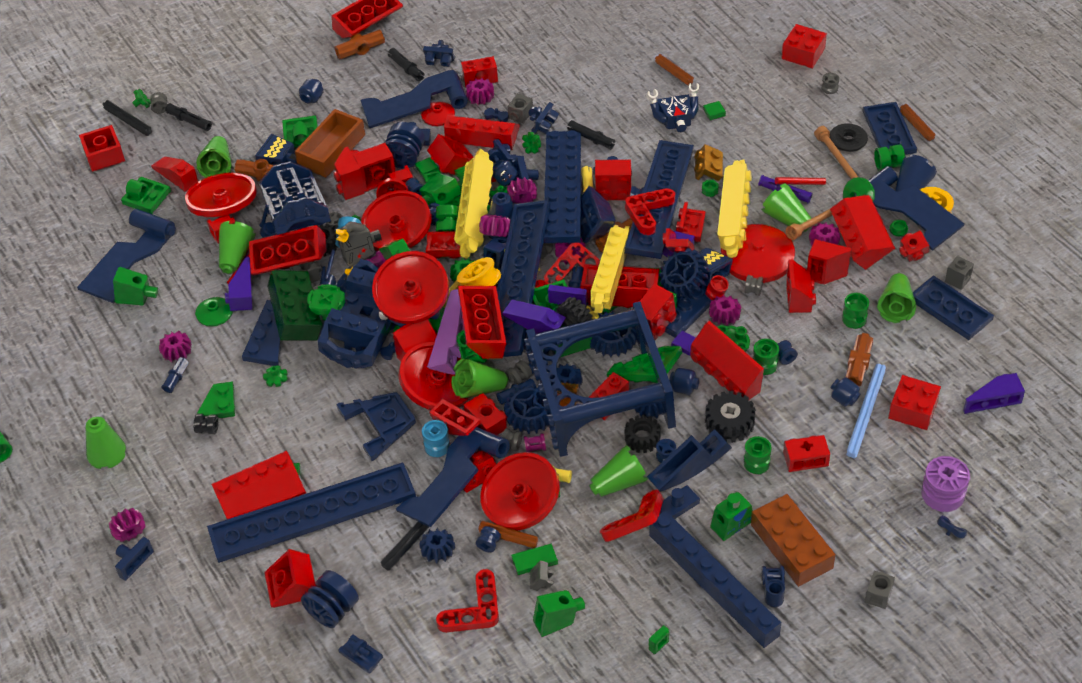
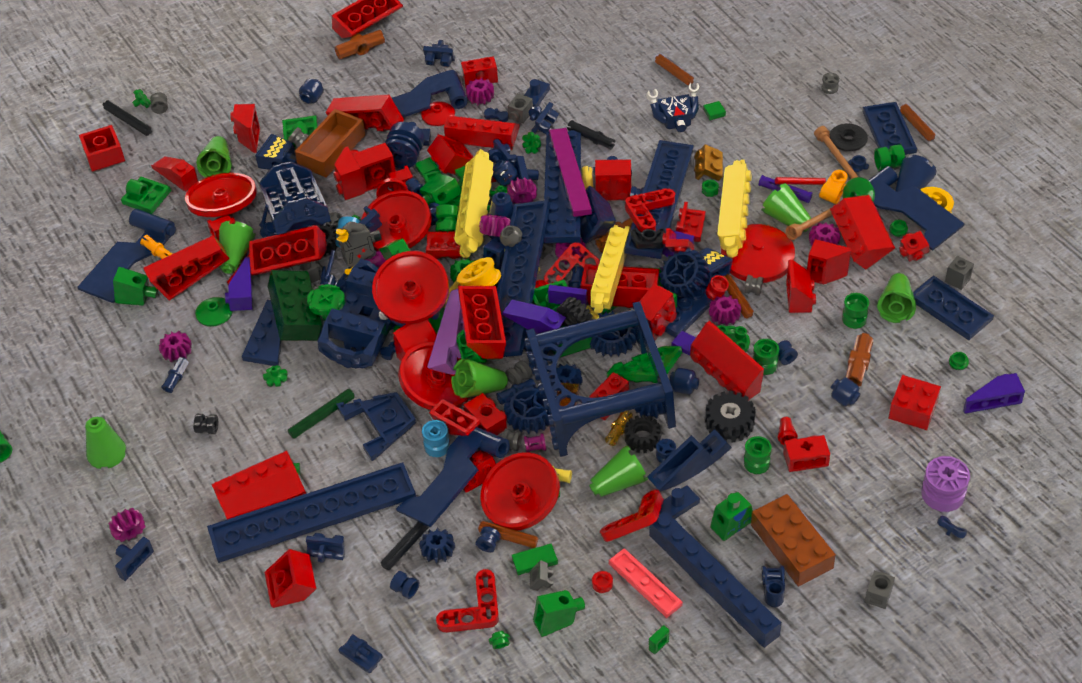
(156, 249): none -> light orange pin
(182, 114): black pin -> none
(186, 266): none -> red wedge
(219, 401): green wing -> none
(246, 125): none -> red slope
(255, 169): dark orange piece -> none
(297, 137): none -> dark grey wheel
(319, 414): none -> dark green axle
(324, 547): none -> dark blue hips
(330, 599): dark blue wheel -> none
(371, 220): none -> dark blue bracket
(374, 110): none -> red wedge
(404, 584): none -> dark blue wheel
(409, 67): black pin -> none
(499, 640): none -> green plate
(510, 236): none -> dark grey plate
(537, 91): none -> dark blue tile
(570, 172): none -> magenta tile
(602, 582): none -> red tile
(618, 427): none -> clear yellow pin
(645, 583): none -> coral tile
(647, 238): none -> black piece
(735, 292): none -> dark orange axle
(786, 430): none -> red cone
(804, 46): red brick -> none
(834, 187): none -> light orange piece
(858, 163): none -> dark blue plate
(866, 410): light blue axle -> none
(958, 361): none -> green plate

